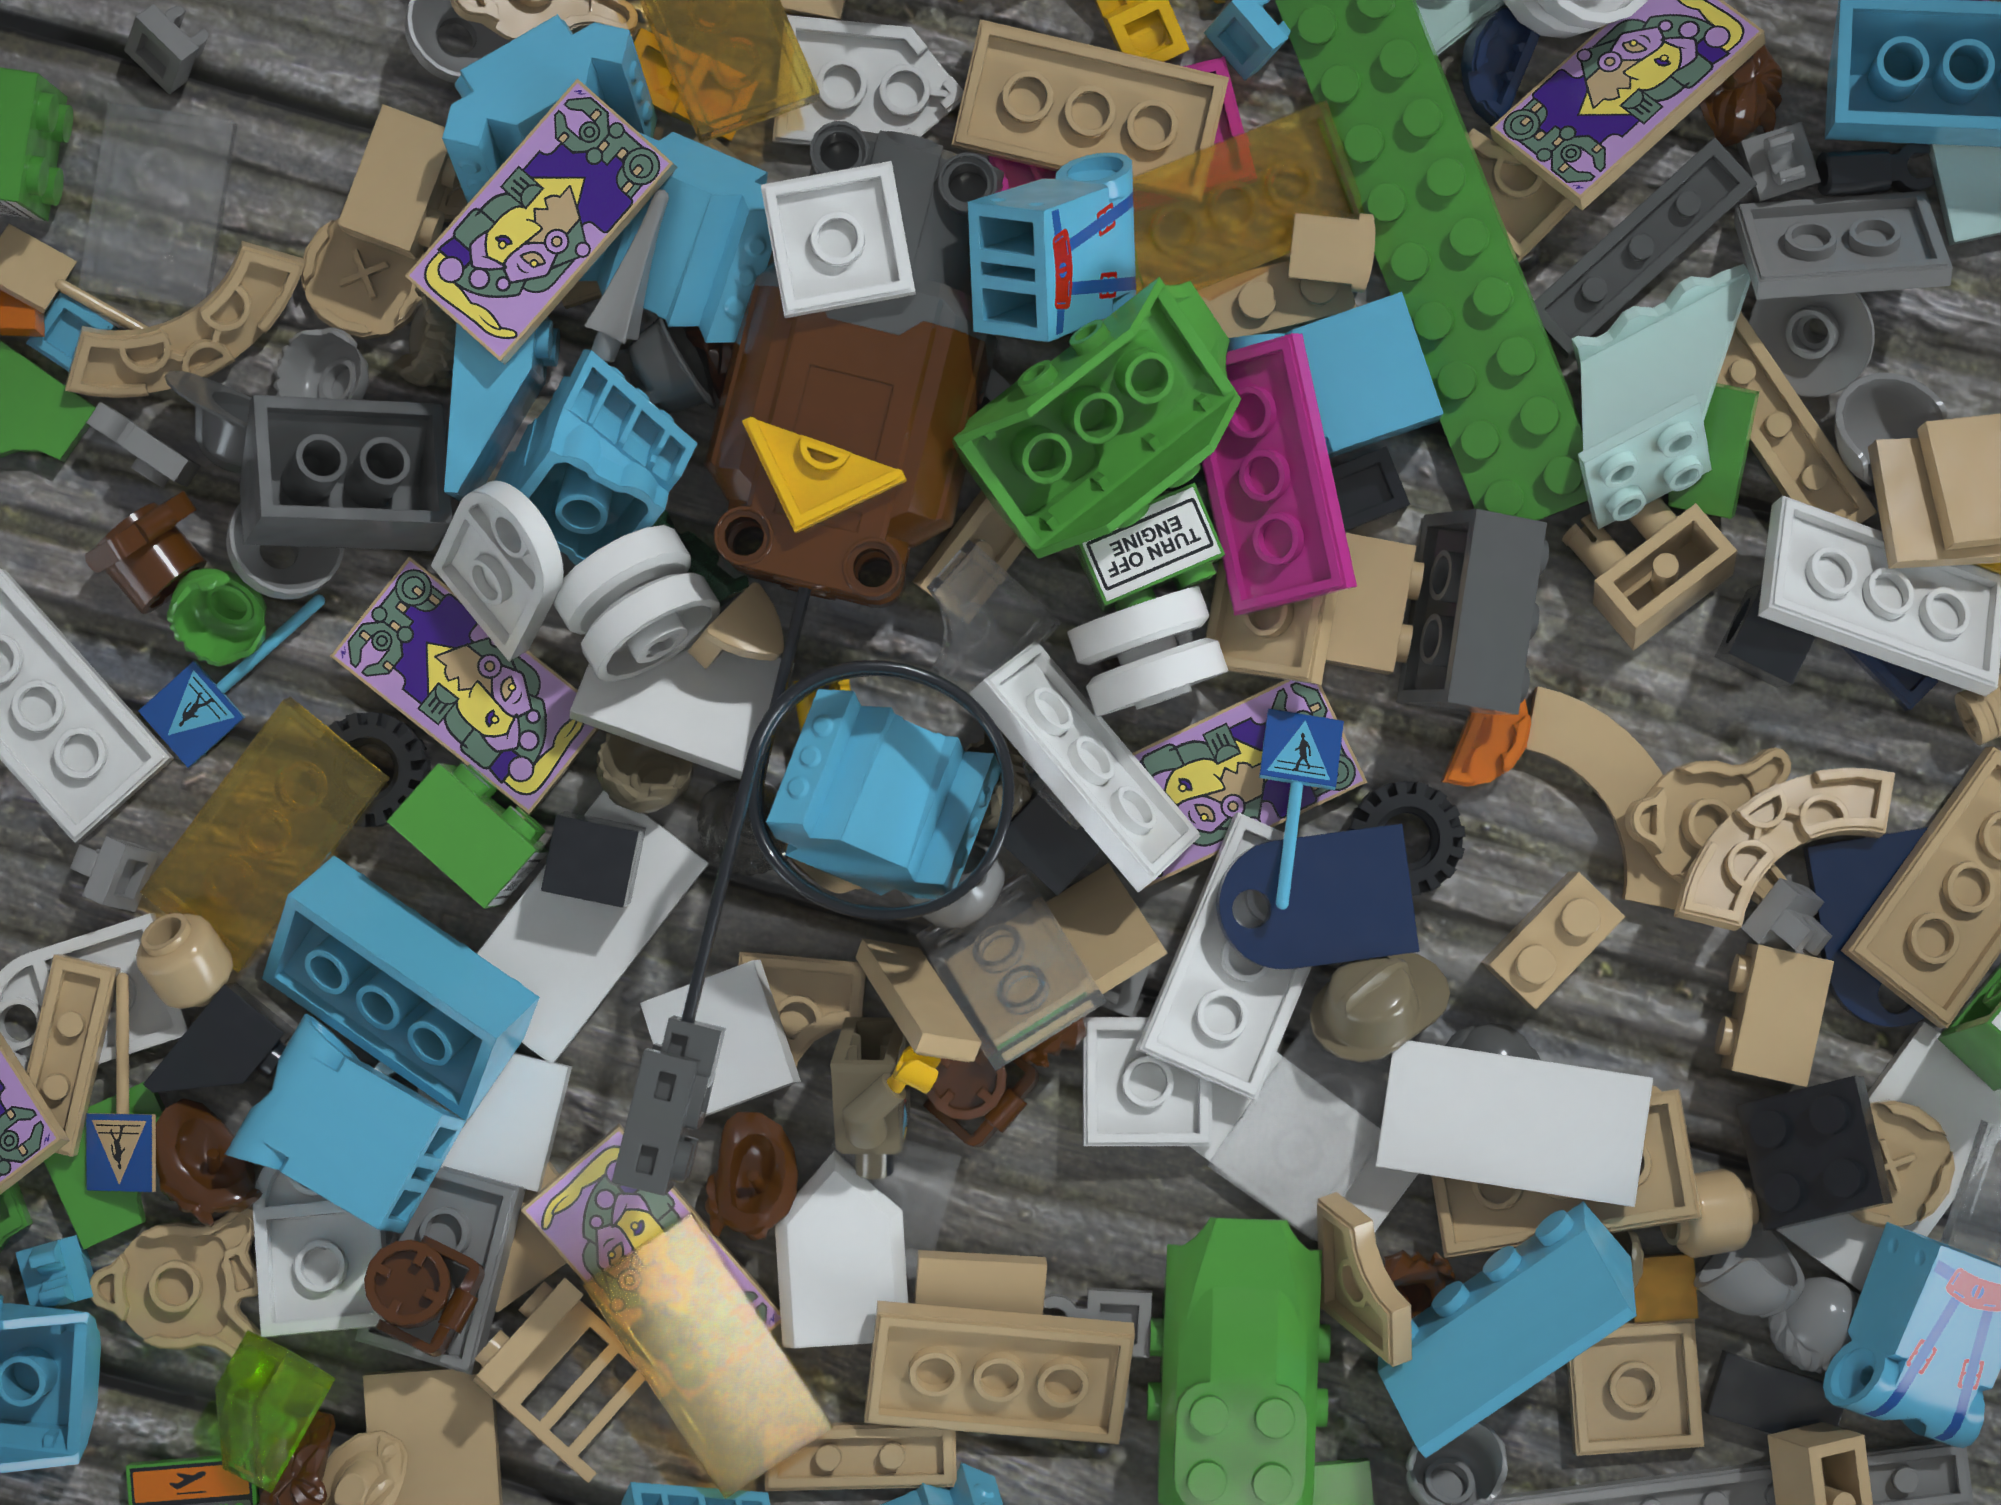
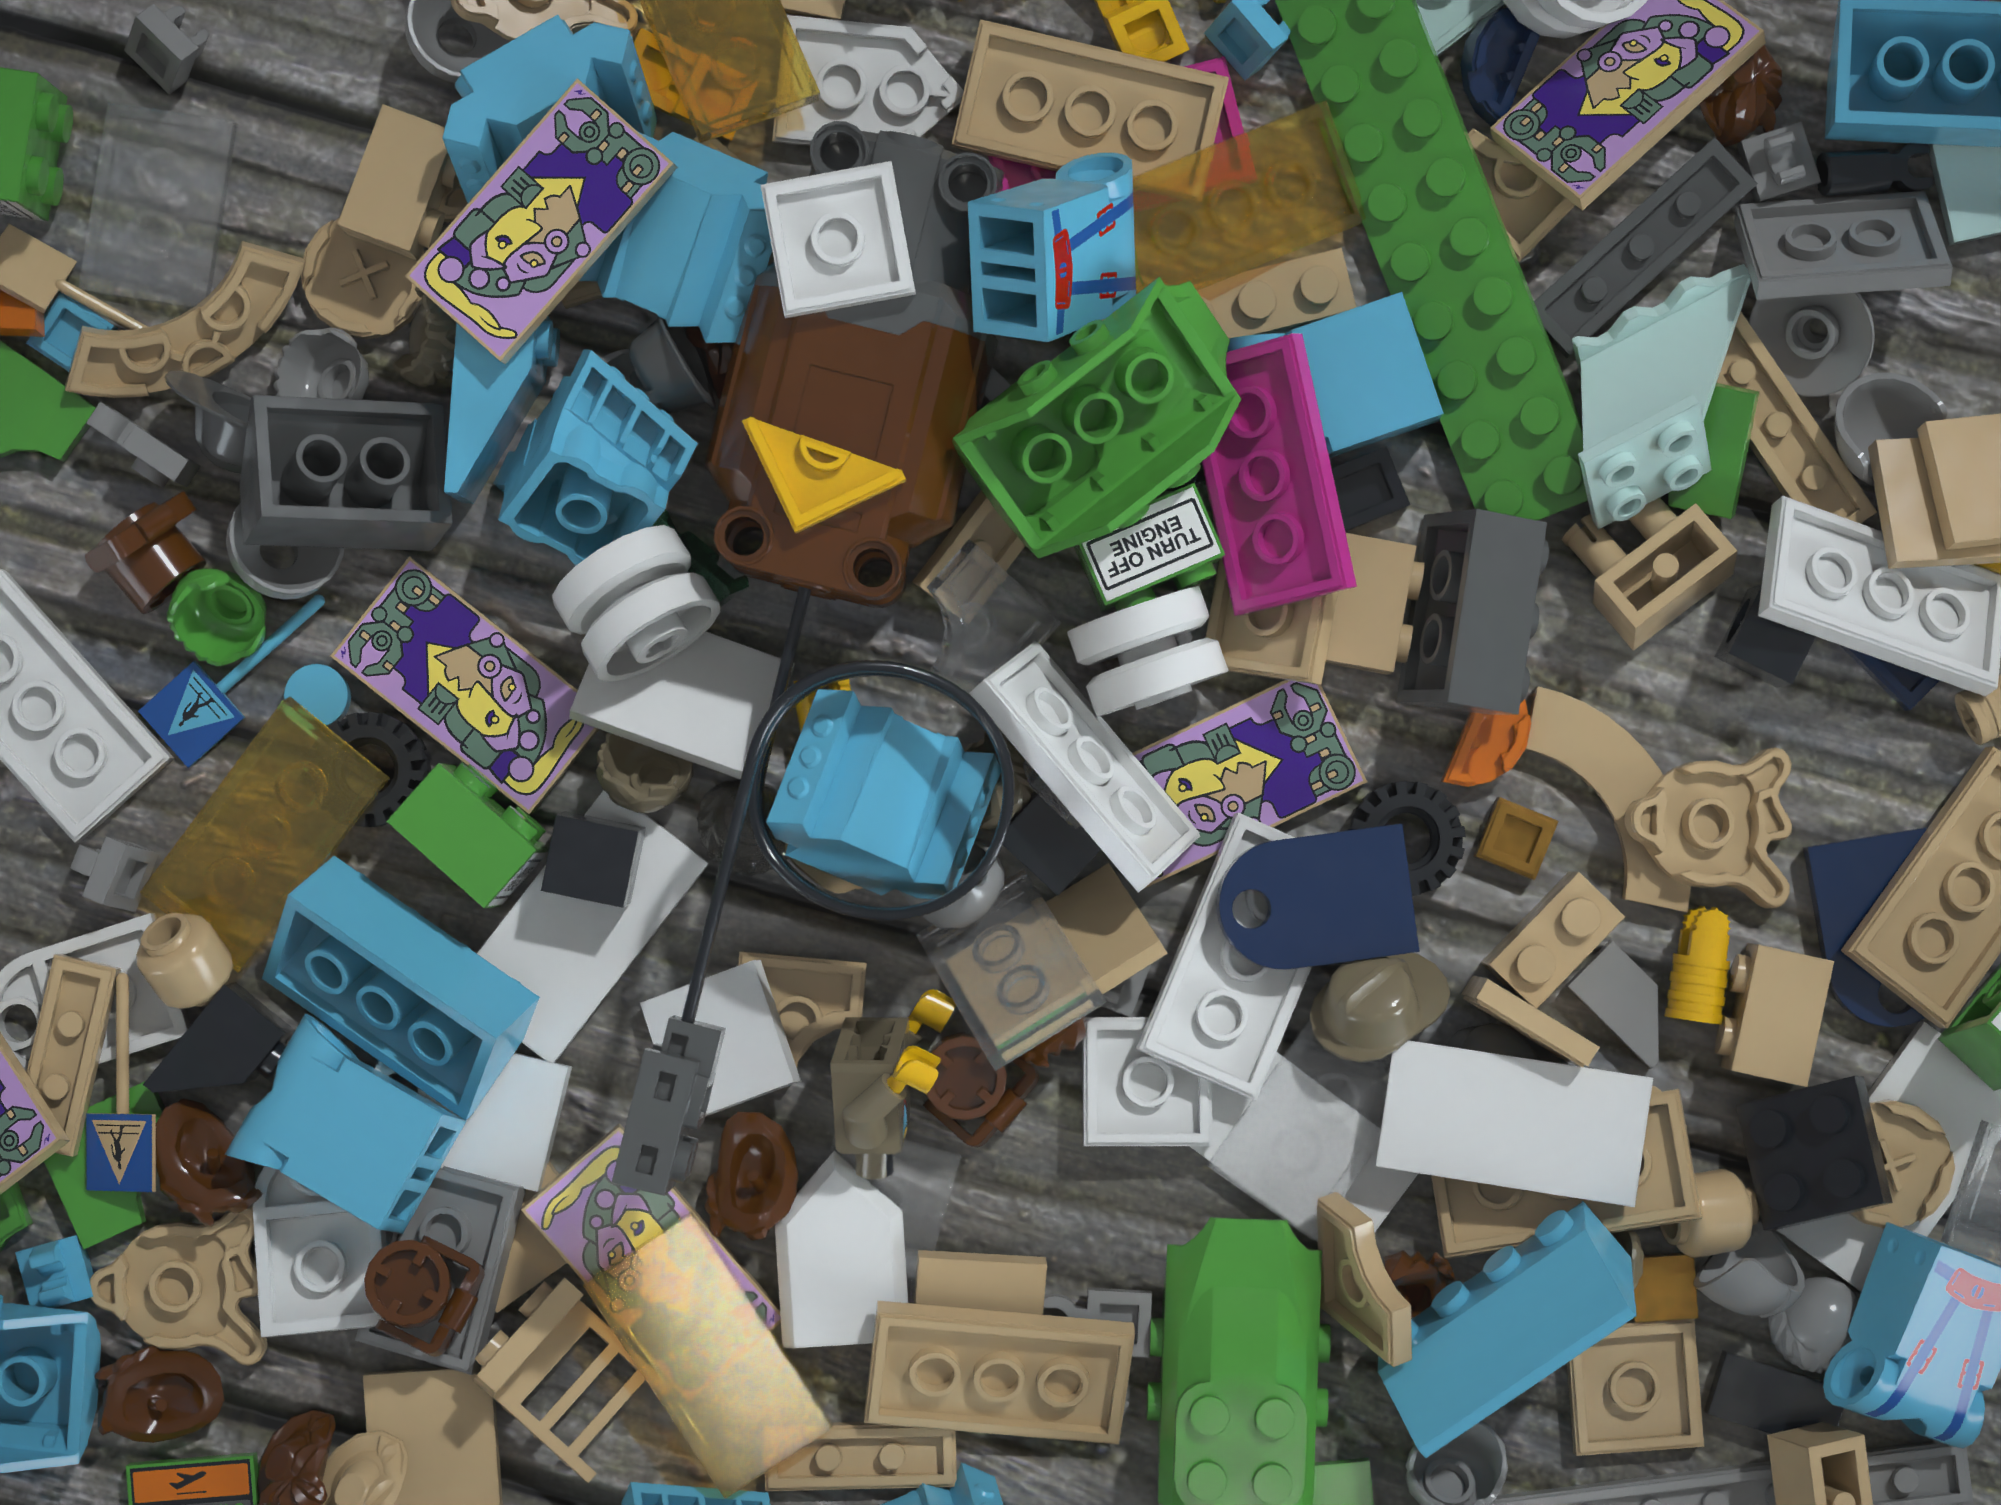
(159, 1395): none -> reddish brown hat
(266, 1408): clear neon green slope -> none
(320, 692): none -> medium azure tile
(501, 564): white tile -> none
(621, 305): light grey piece -> none
(744, 628): tan tile -> none
(918, 1001): tan tile -> none
(1298, 752): piece -> none
(1333, 250): tan tile -> none
(1516, 838): none -> pearl gold tile
(1529, 1021): none -> tan tile
(1621, 999): none -> light grey tile
(1700, 967): none -> yellow hinge
(1772, 825): tan tile -> none
(1787, 919): light grey tile -> none

